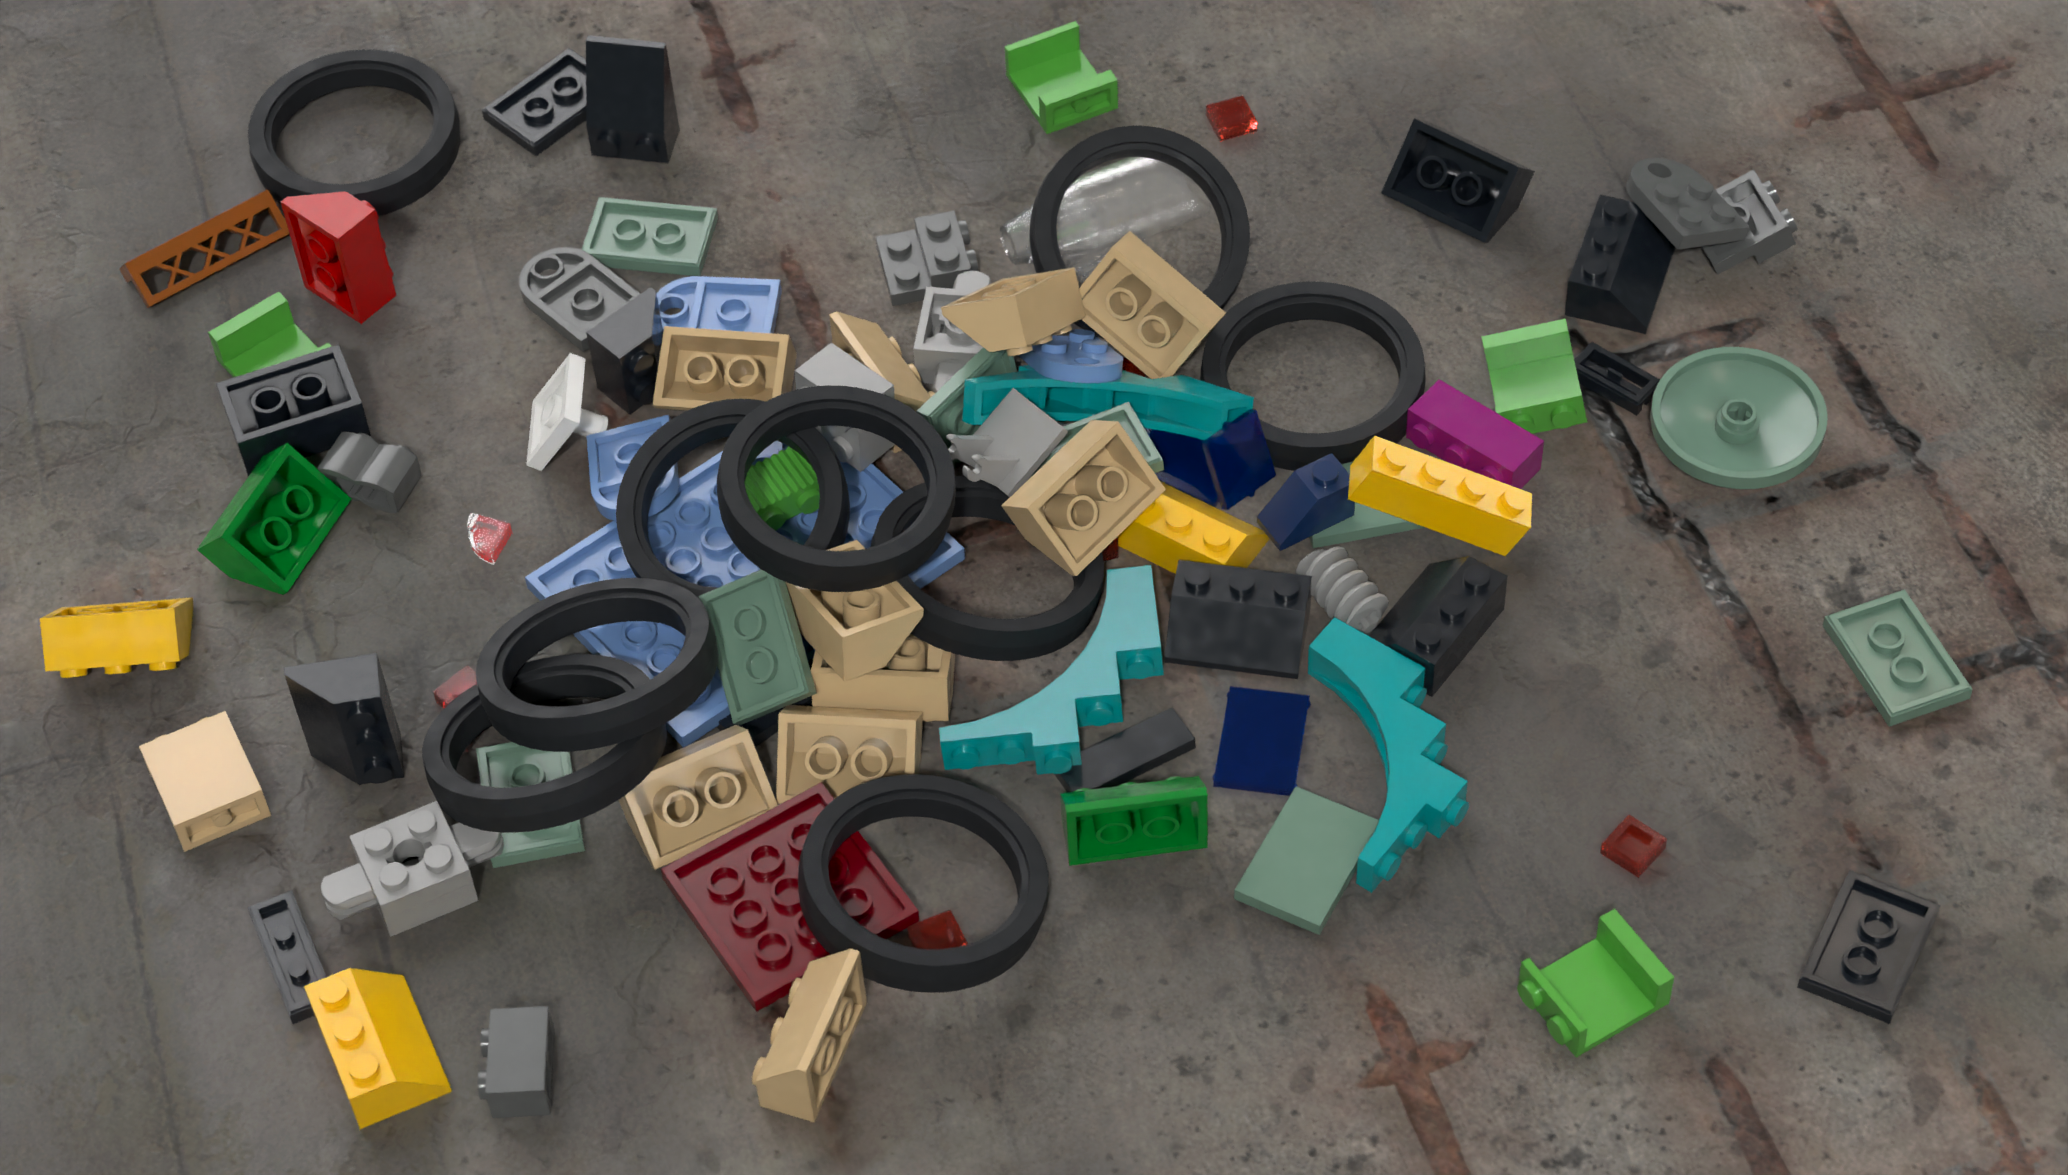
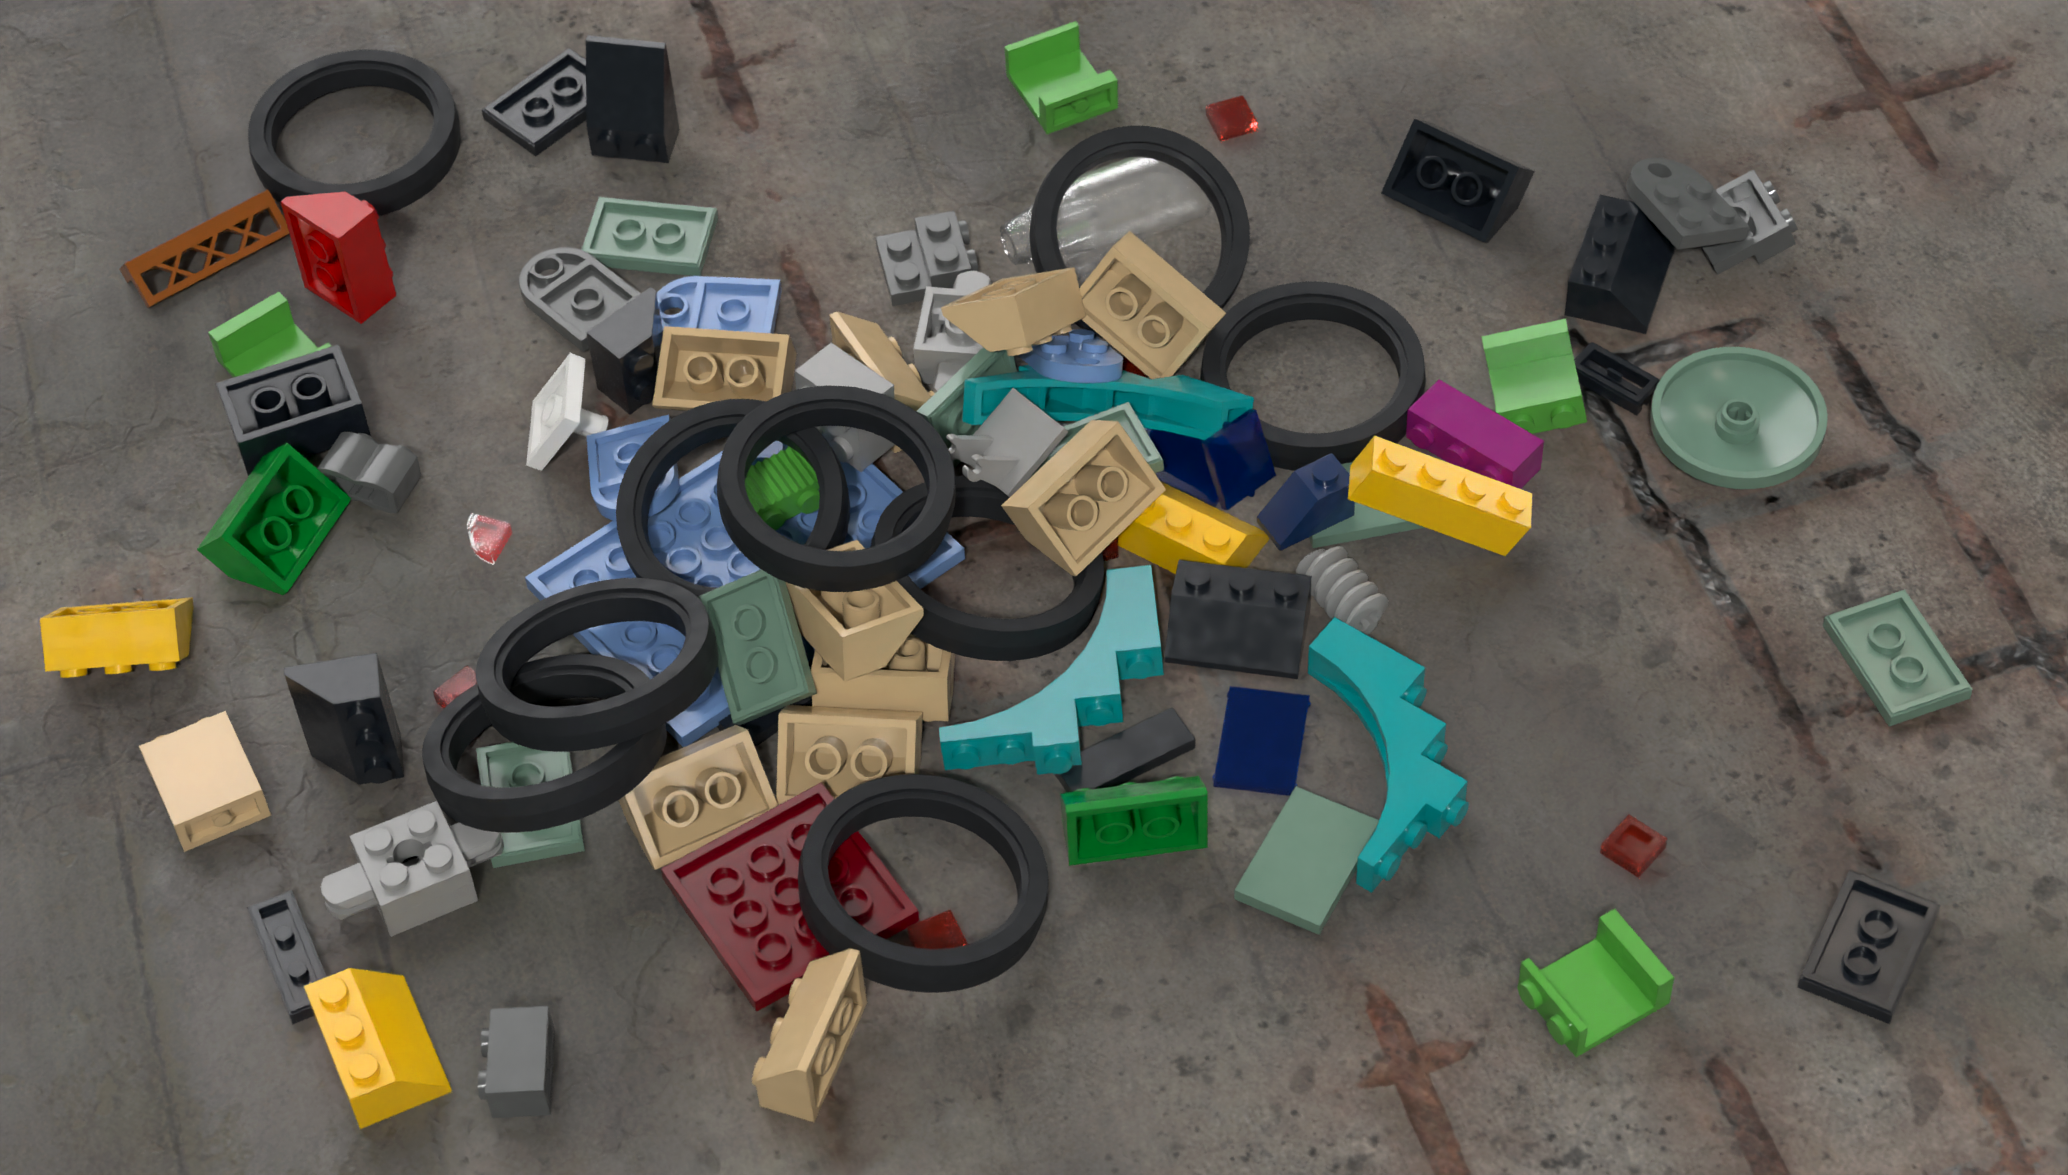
(1444, 616): black slope -> none

